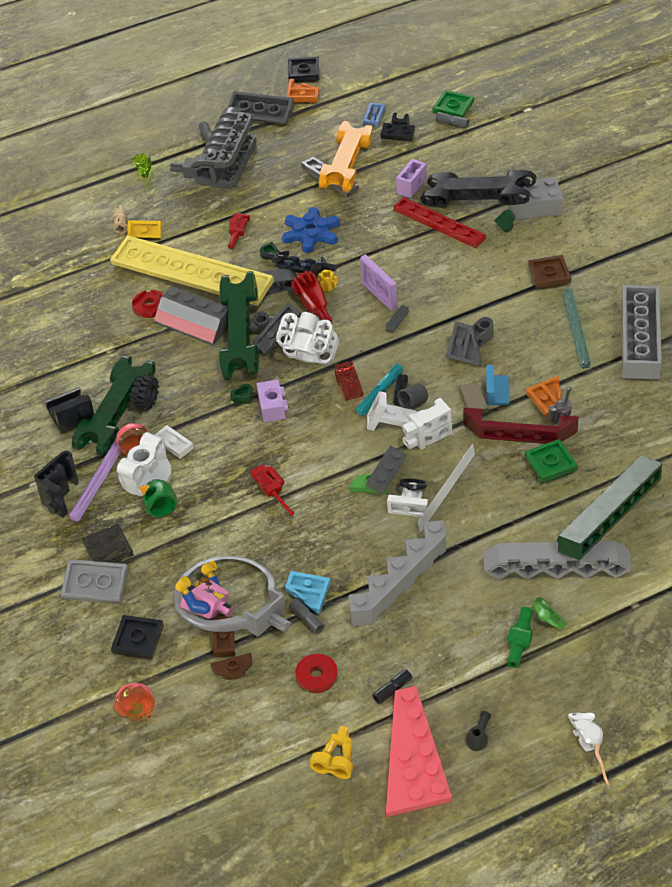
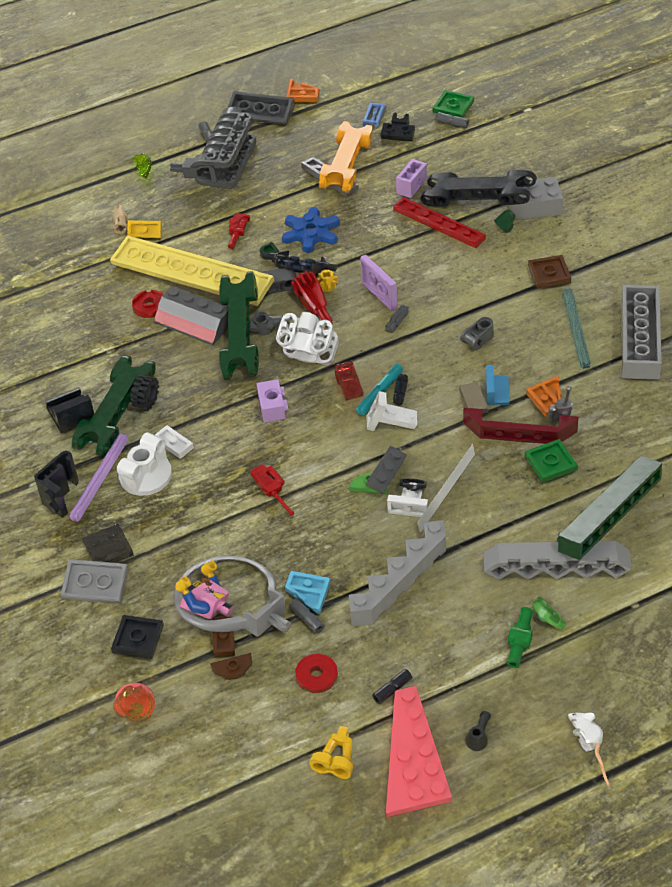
(130, 436): hair -> none
(159, 498): green piece -> none
(242, 394): dark green tile -> none
(267, 338): dark grey plate -> none
(303, 69): black plate -> none
(412, 396): dark grey piece -> none
(428, 426): white hips -> none
(464, 344): dark grey wing -> none

